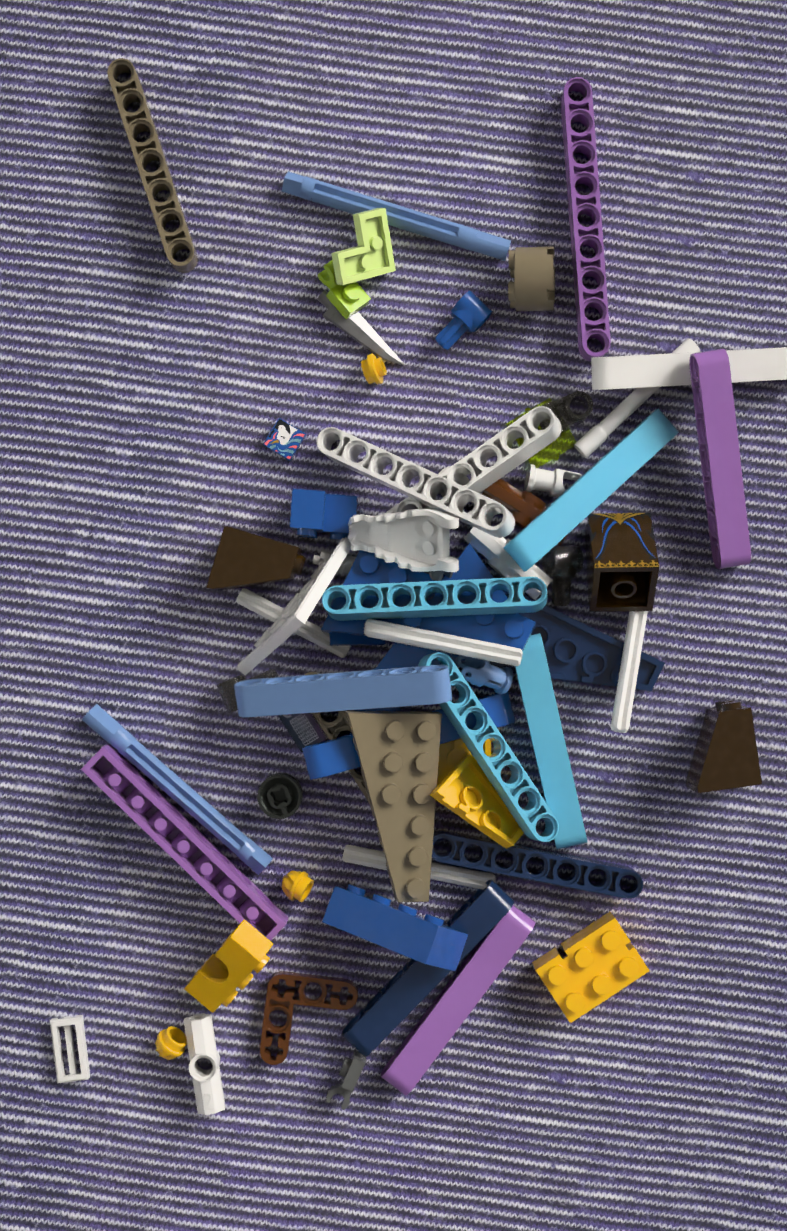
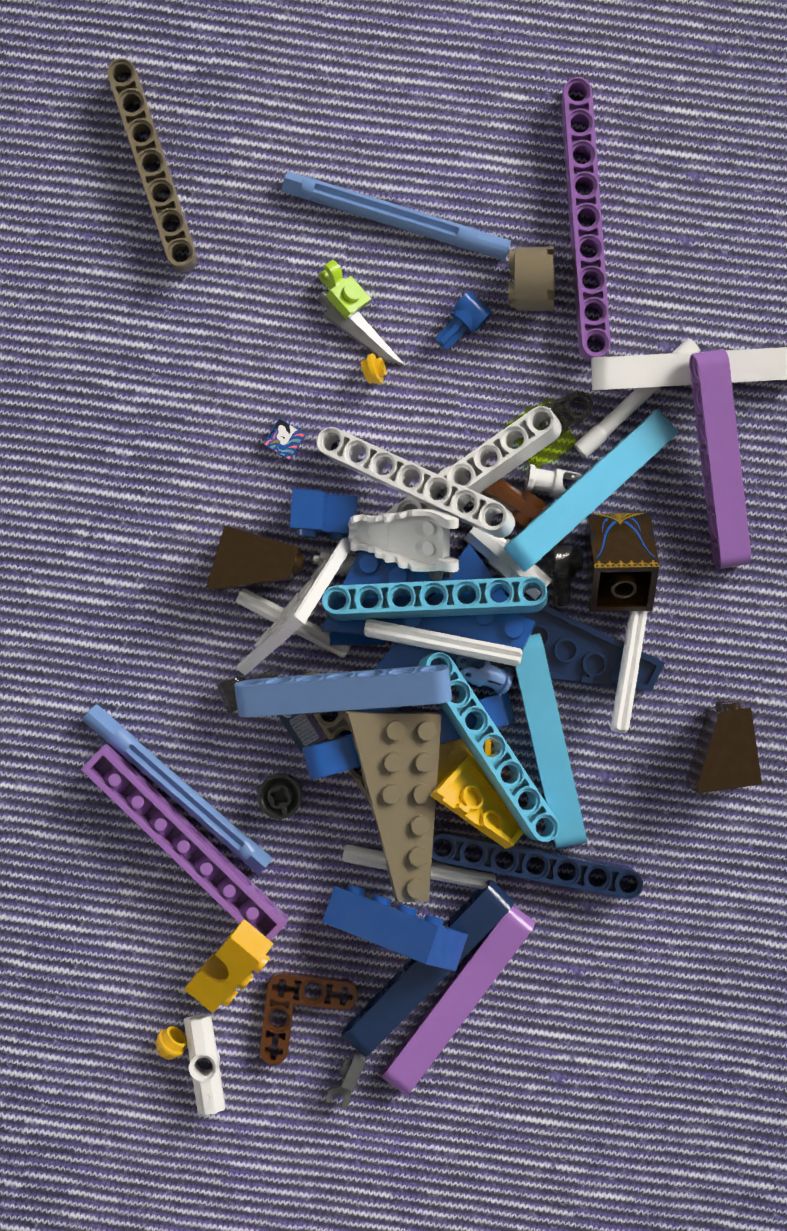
(67, 1022): white tile -> none
(297, 885): yellow plate -> none
(373, 253): yellowish green plate -> none
(595, 968): yellow piece -> none

